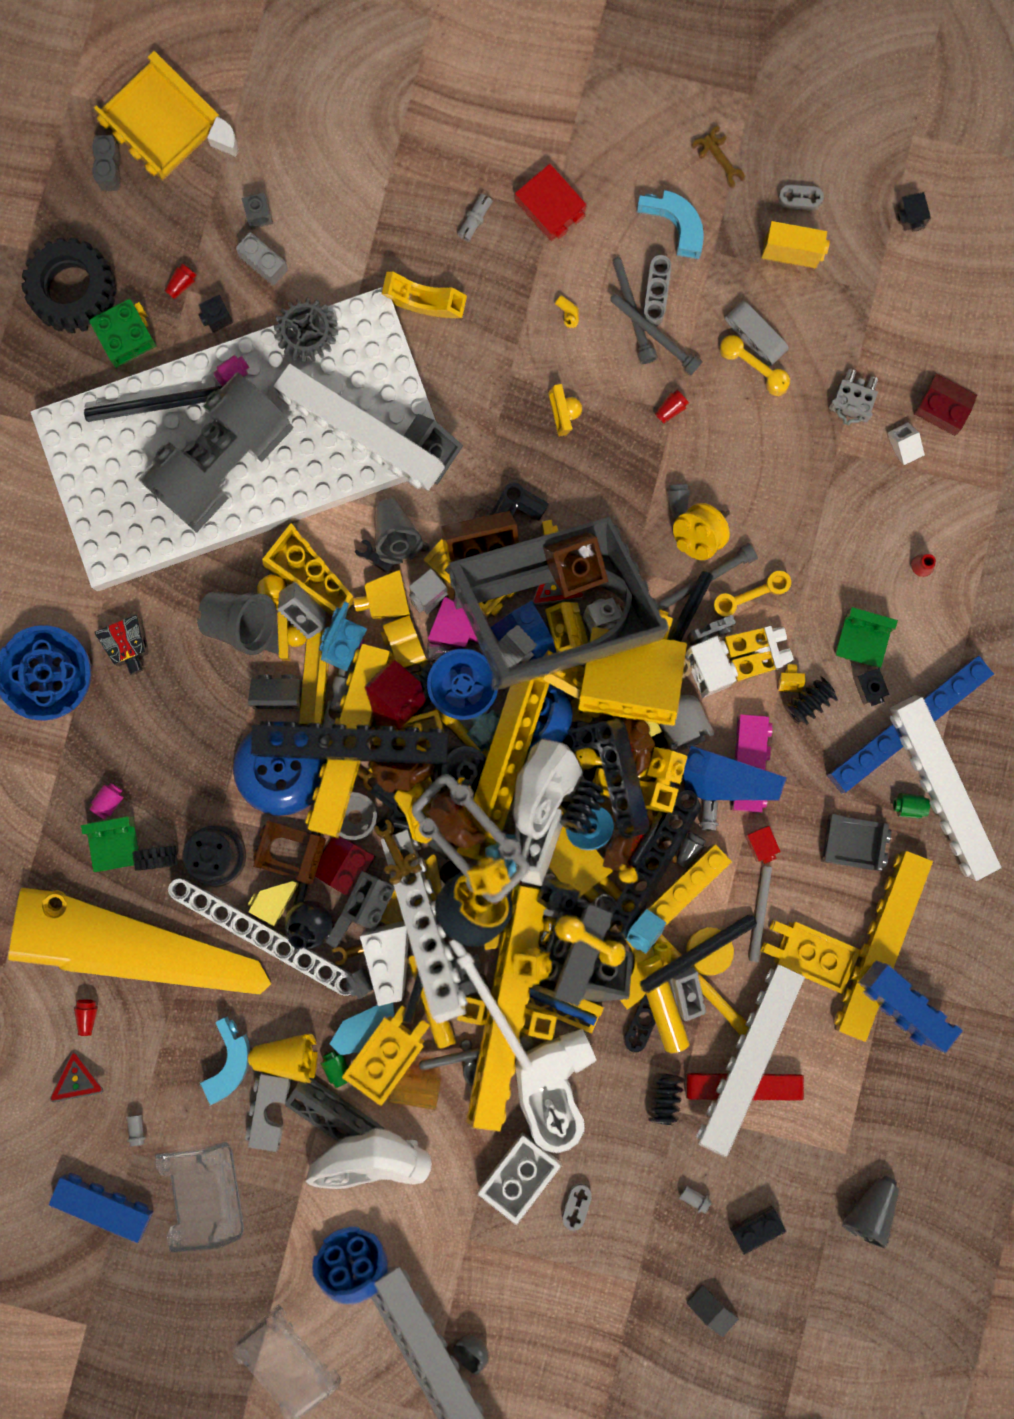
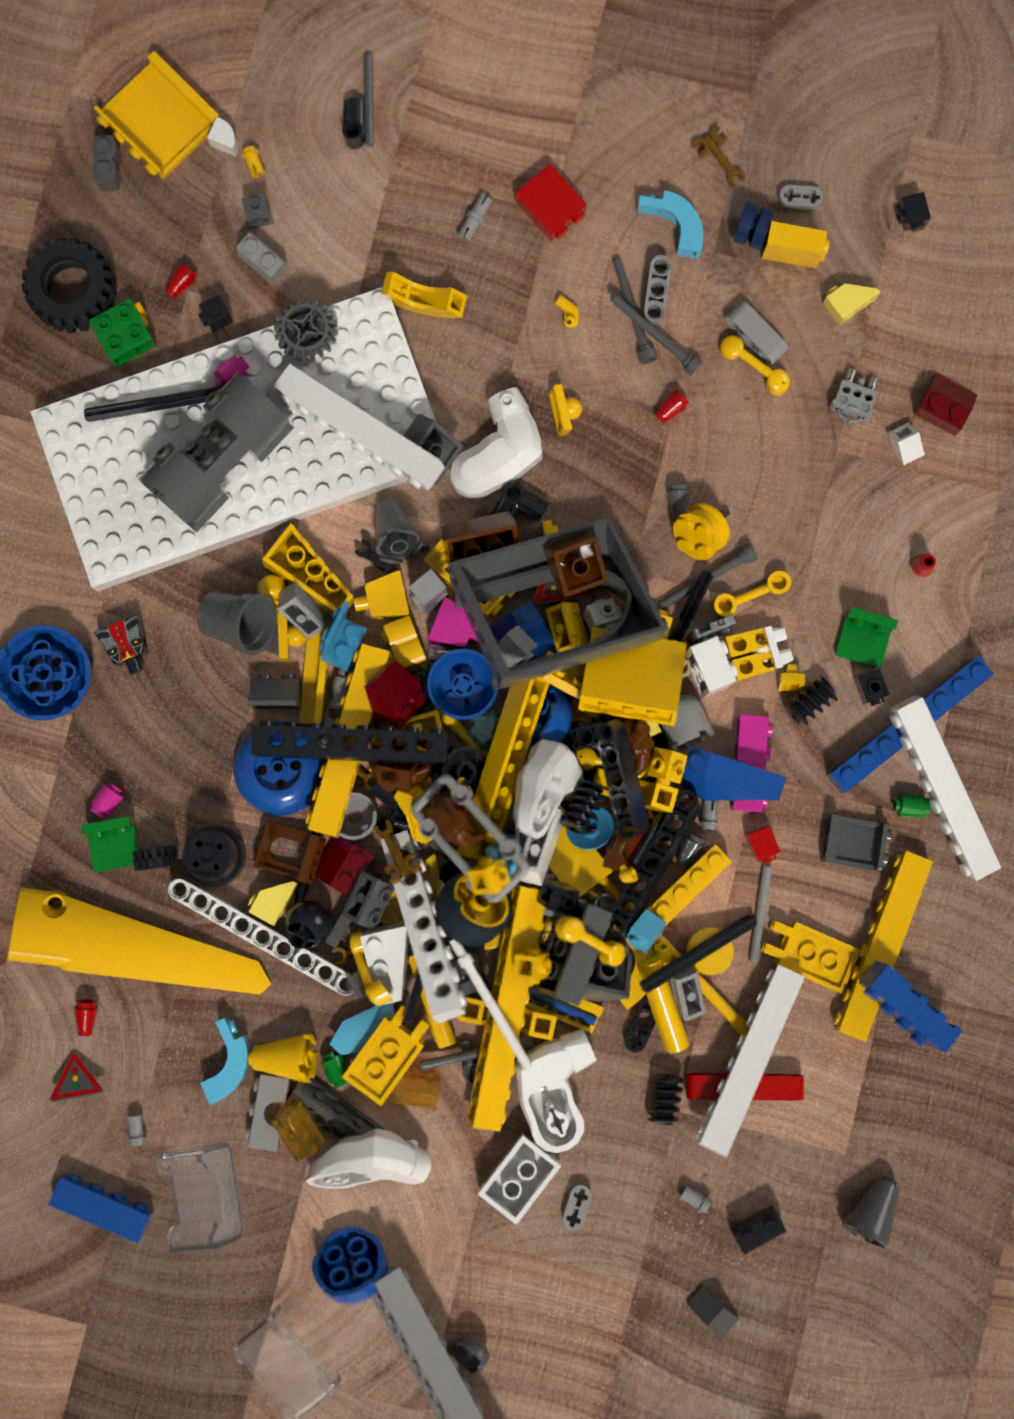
(253, 161): none -> yellow pin
(297, 1130): none -> clear yellow brick
(353, 122): none -> black piece
(368, 100): none -> dark grey bar
(375, 990): none -> yellow piece
(502, 454): none -> white piece
(754, 225): none -> dark blue wheel
(848, 300): none -> light yellow slope

